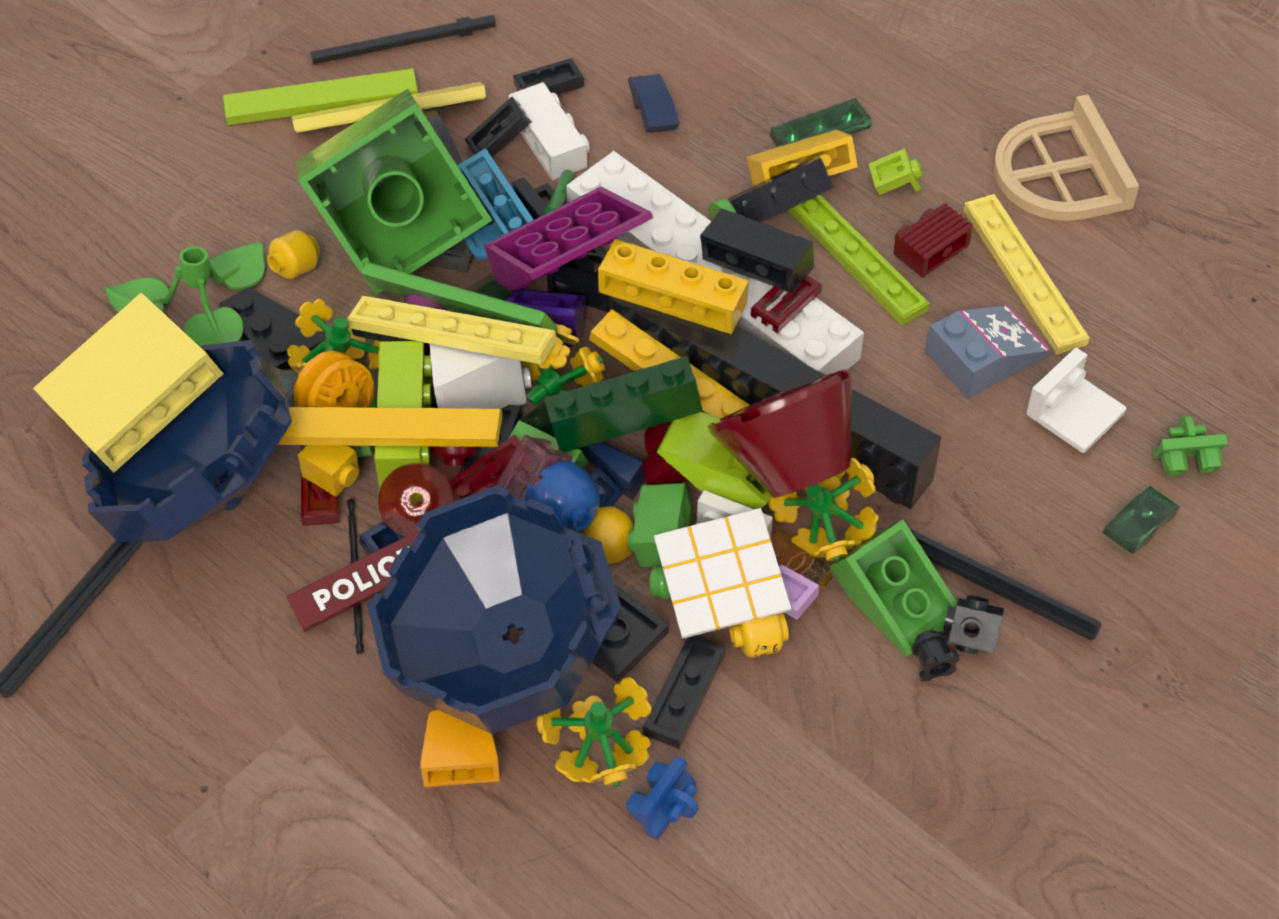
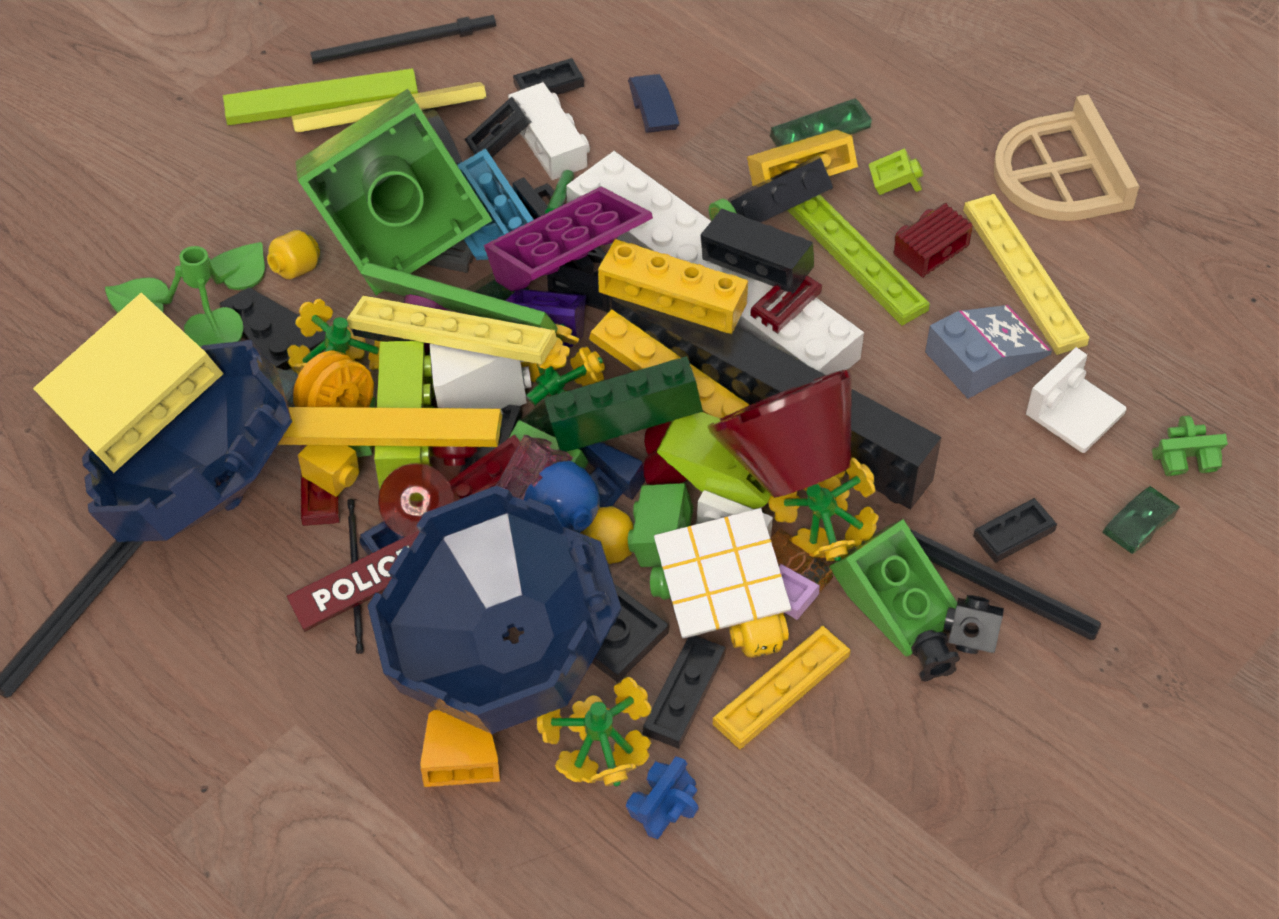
(781, 687): none -> yellow tile
(1015, 530): none -> black plate

